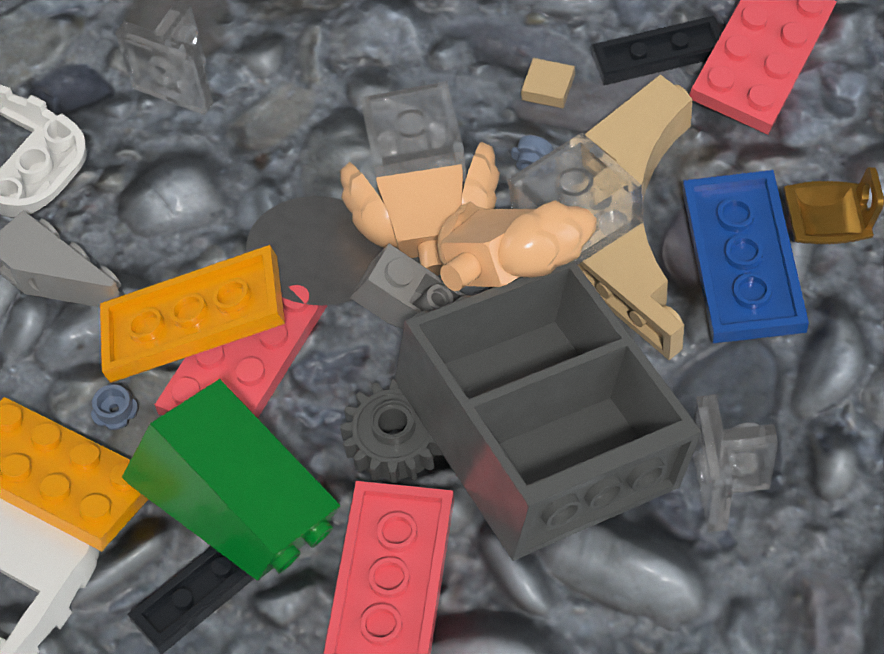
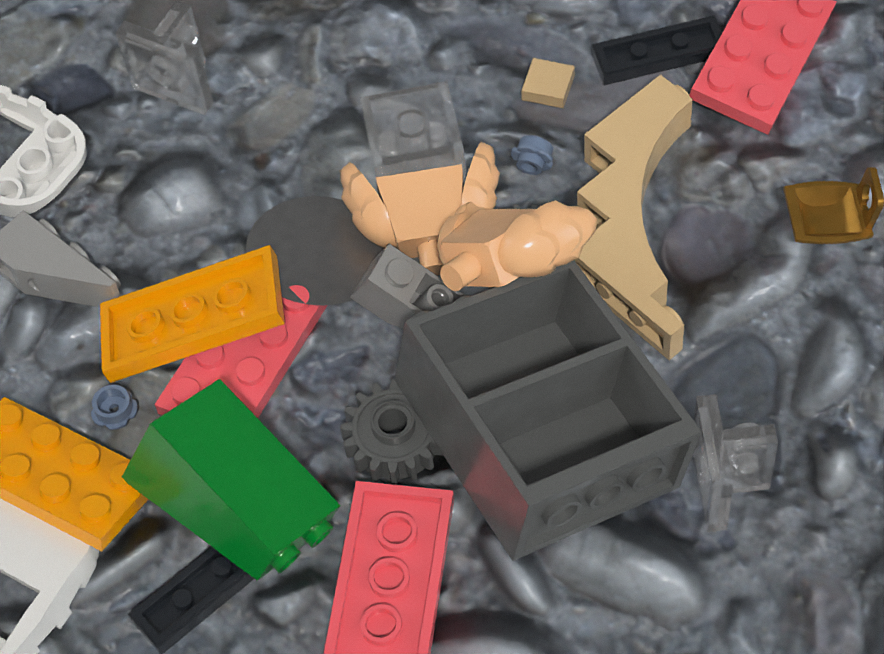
(586, 178): clear brick -> none
(744, 257): blue plate -> none

